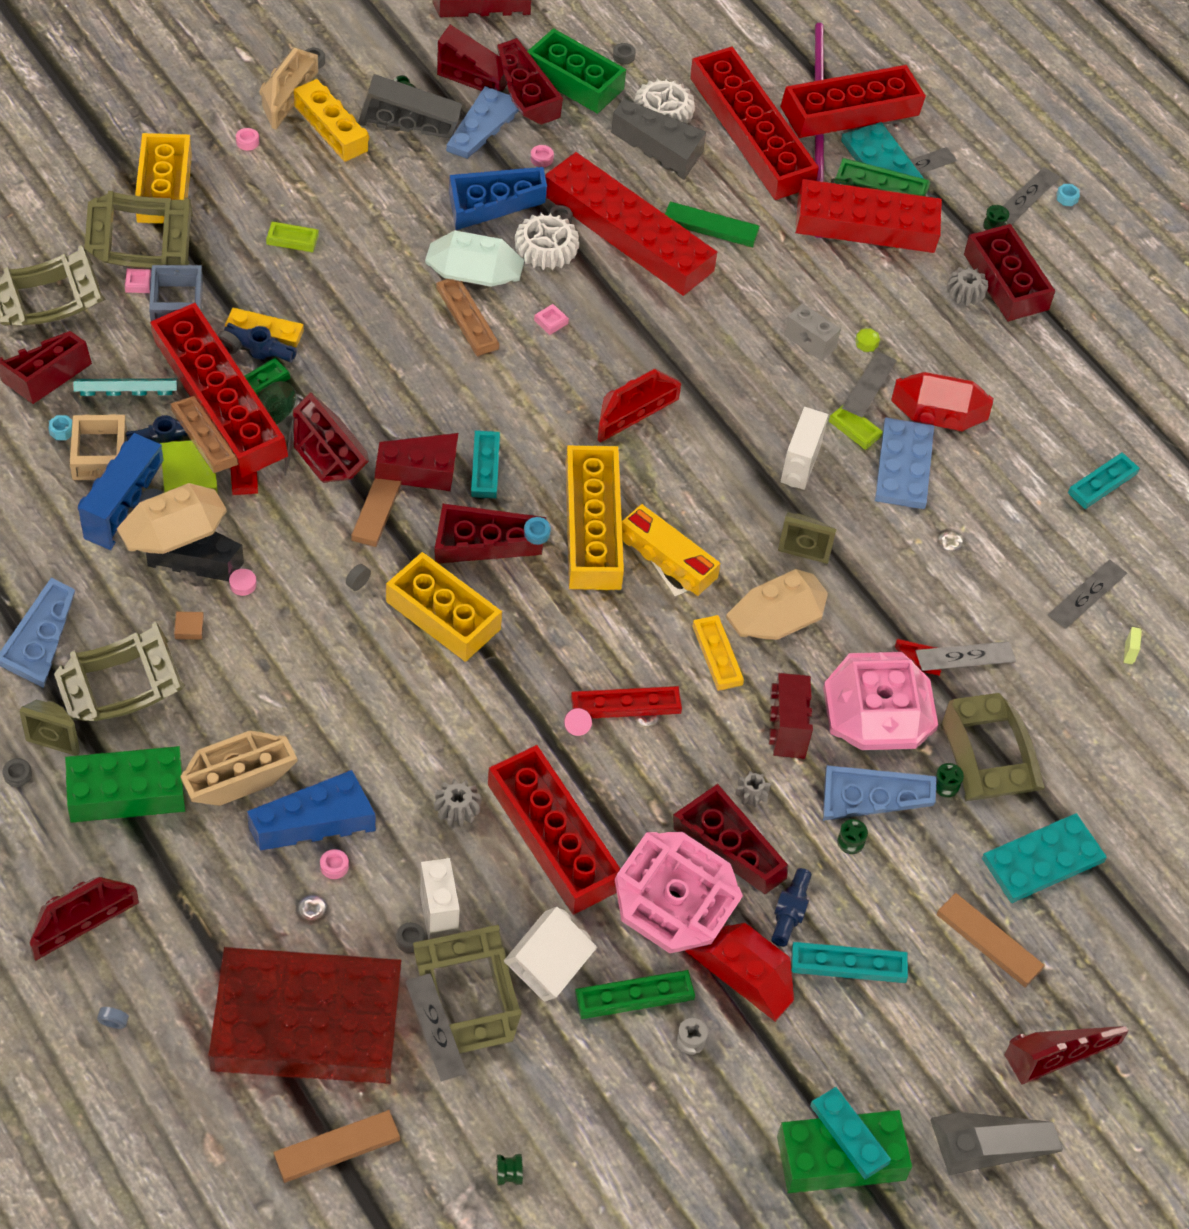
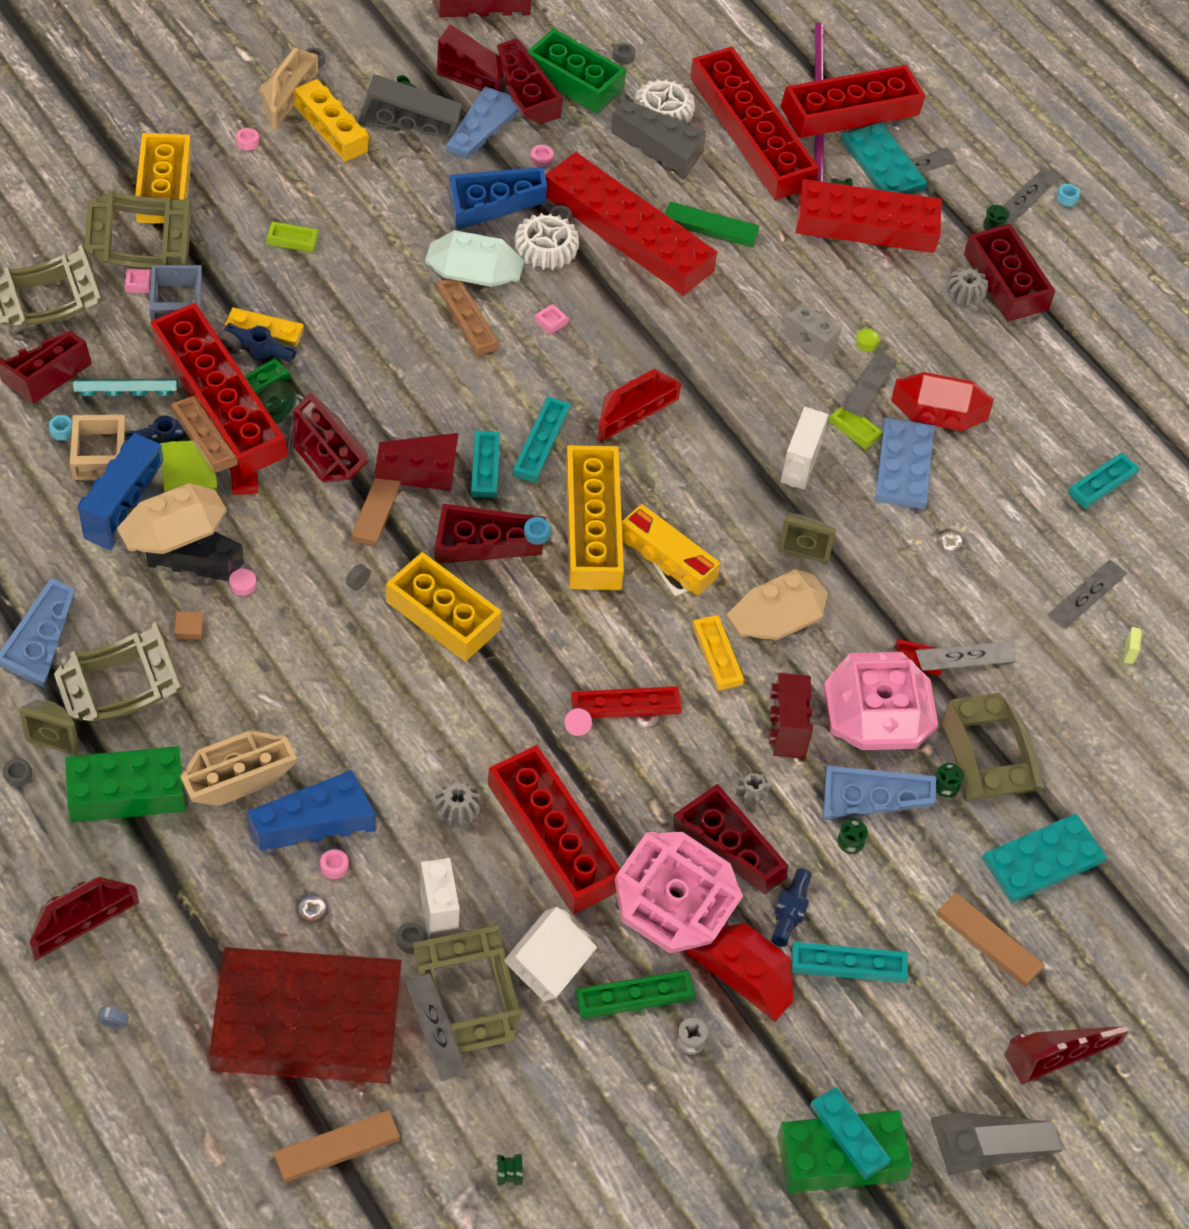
(541, 439): none -> teal plate
(881, 179): green tile -> none

